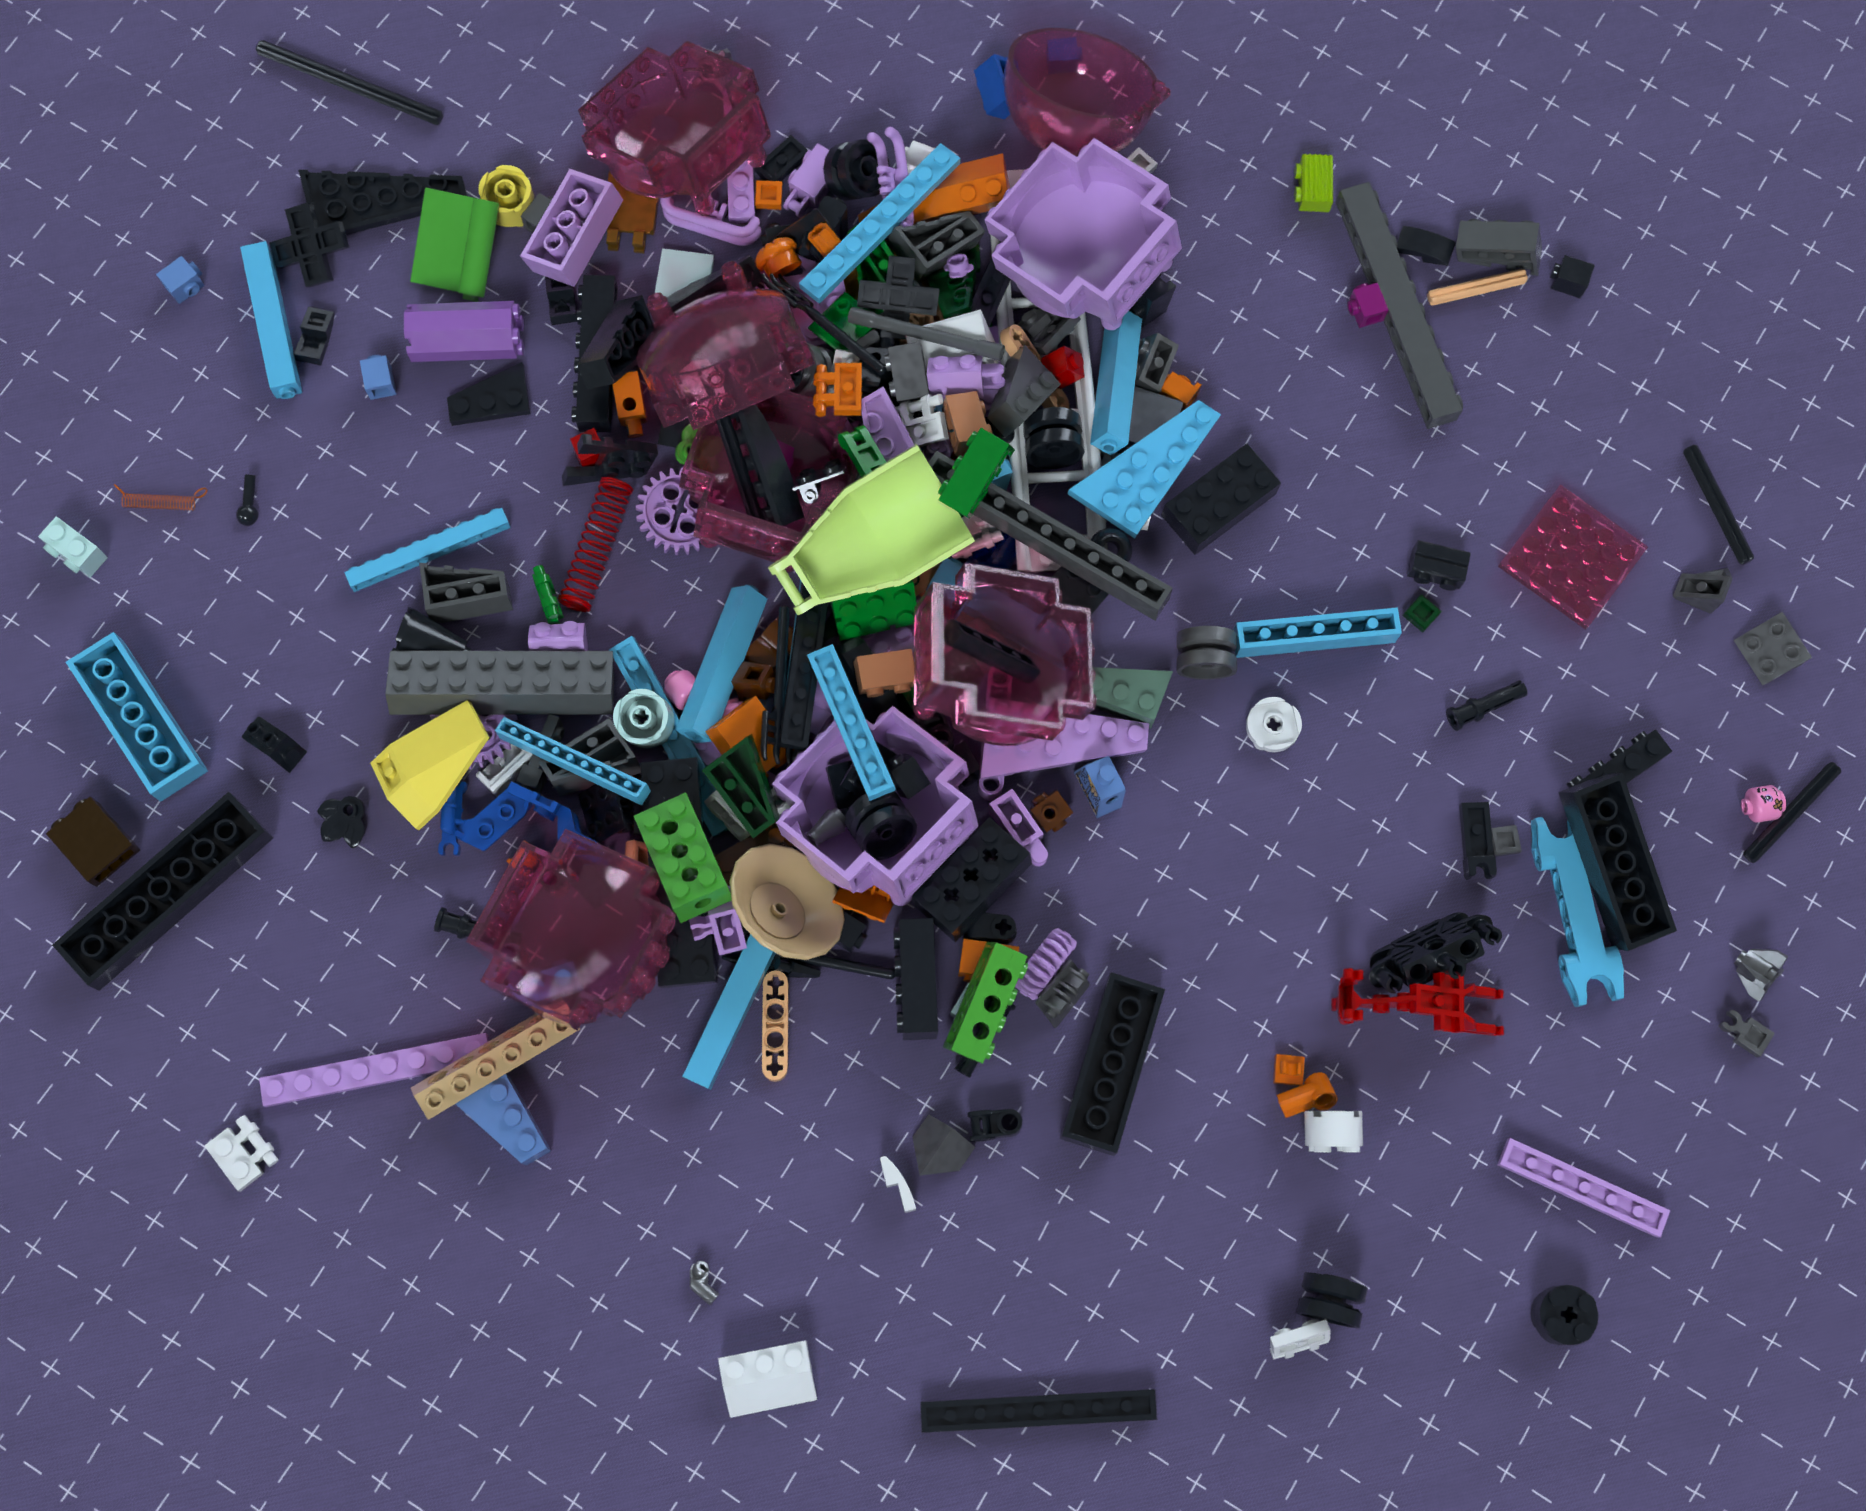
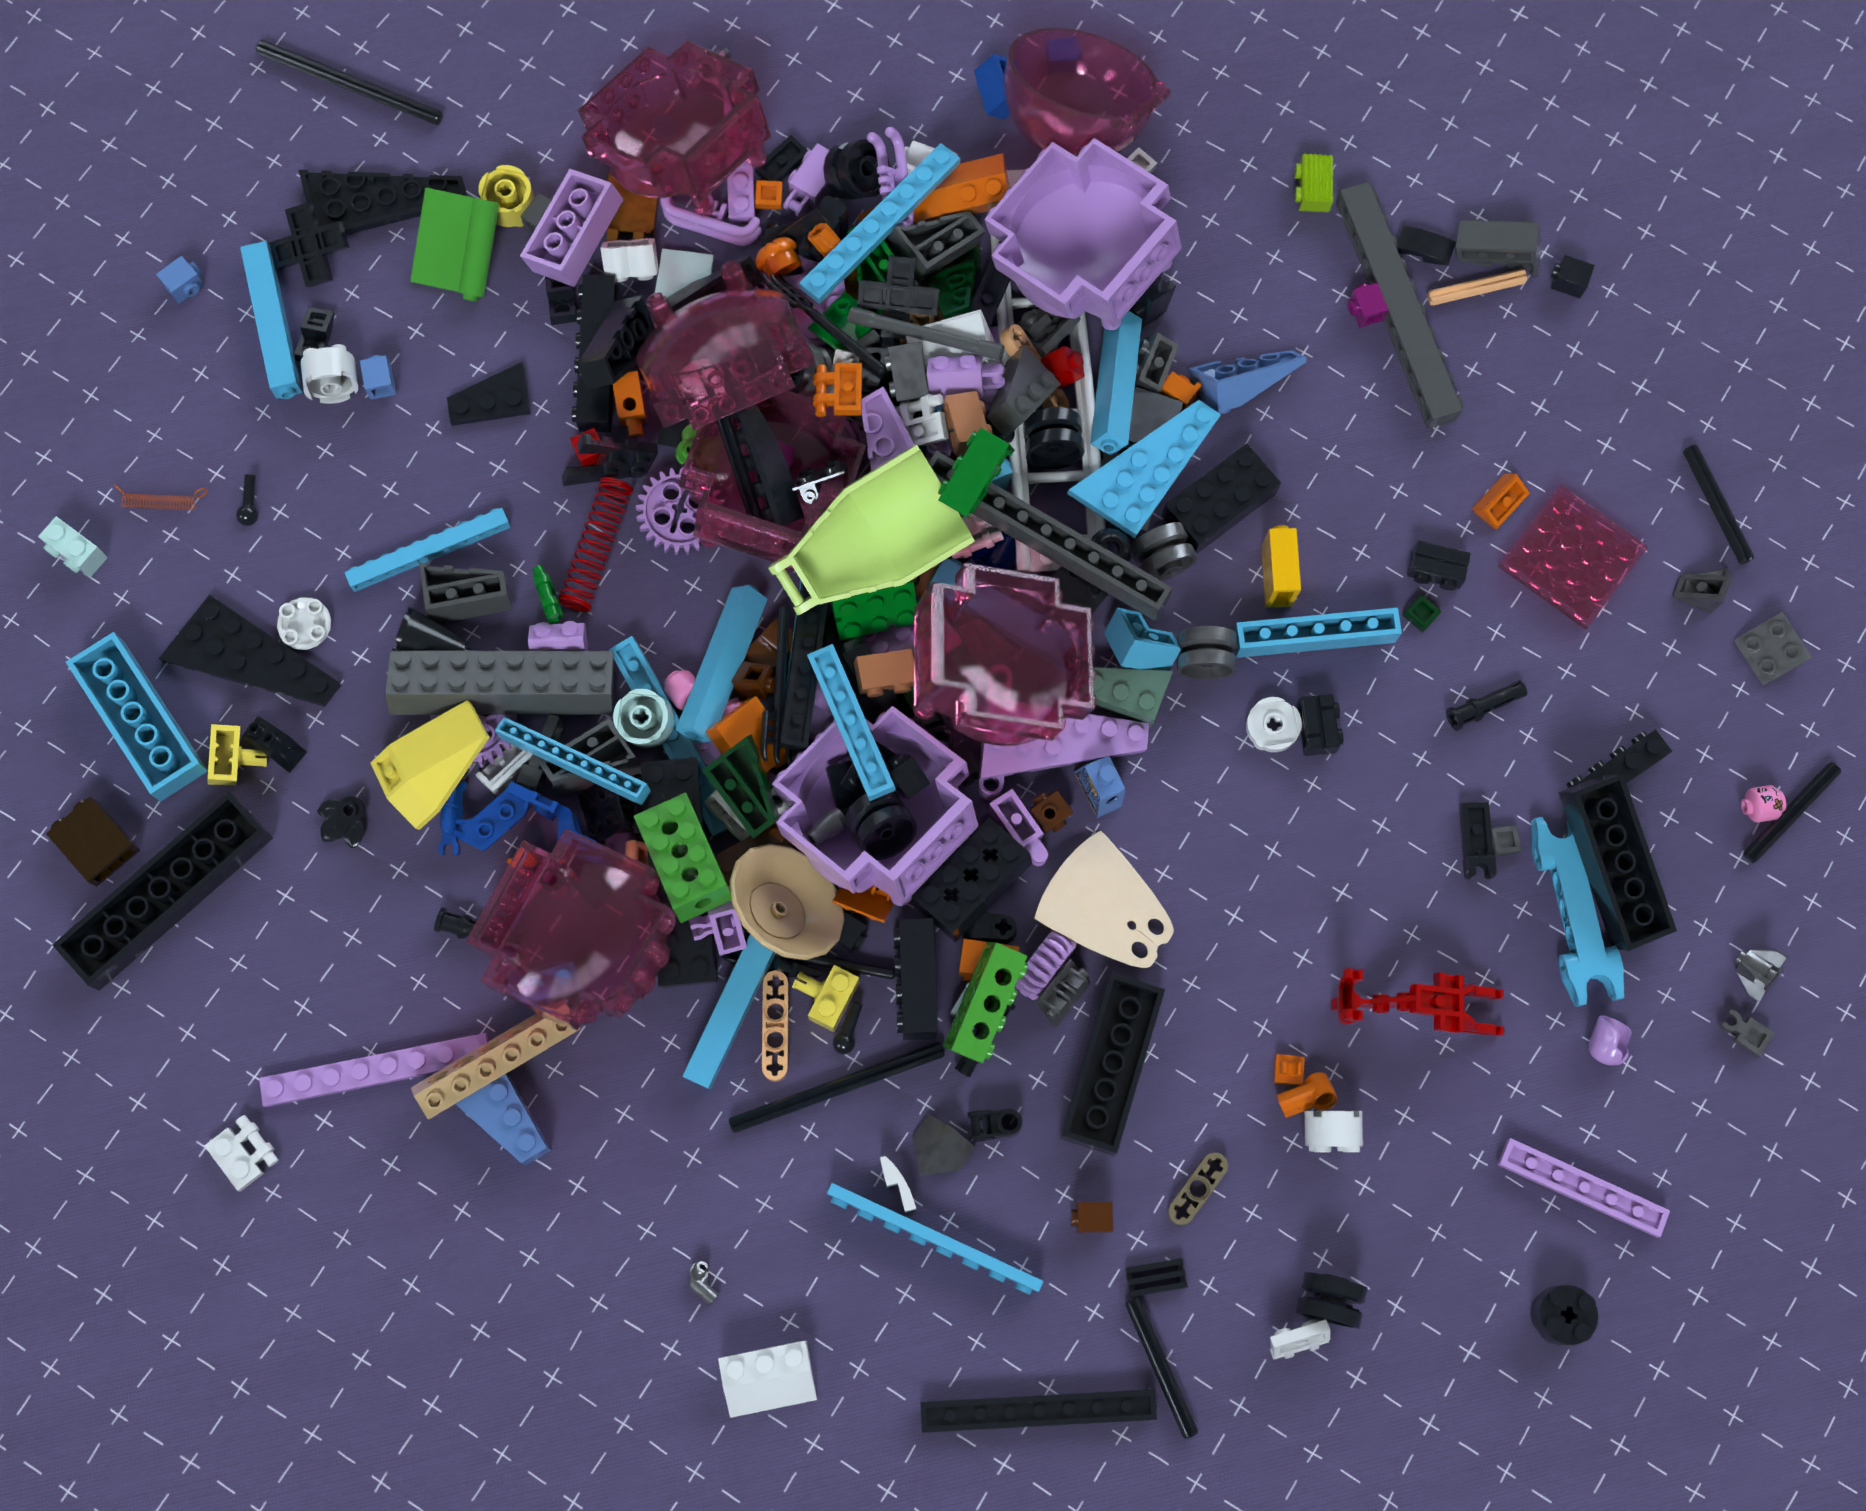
(228, 756): none -> light yellow brick
(238, 651): none -> black wing
(303, 623): none -> white dish
(329, 374): none -> white brick
(463, 331): medium lavender brick -> none
(630, 259): none -> white brick
(830, 996): none -> light yellow brick
(836, 1087): none -> black axle
(844, 1041): none -> black bar
(864, 456): green plate -> none
(923, 1234): none -> medium azure plate
(958, 266): lavender plate -> none
(990, 651): black brick -> none
(1092, 1217): none -> reddish brown brick
(1095, 900): none -> tan piece
(1139, 645): none -> medium azure brick
(1161, 1368): none -> black axle
(1164, 551): none -> flat silver wheel
(1179, 1273): none -> black tile
(1204, 1167): none -> dark tan beam
(1237, 383): none -> medium blue wedge
(1280, 567): none -> yellow brick
(1319, 725): none -> black brick
(1432, 949): black piece -> none
(1501, 500): none -> orange slope
(1610, 1041): none -> lavender hair

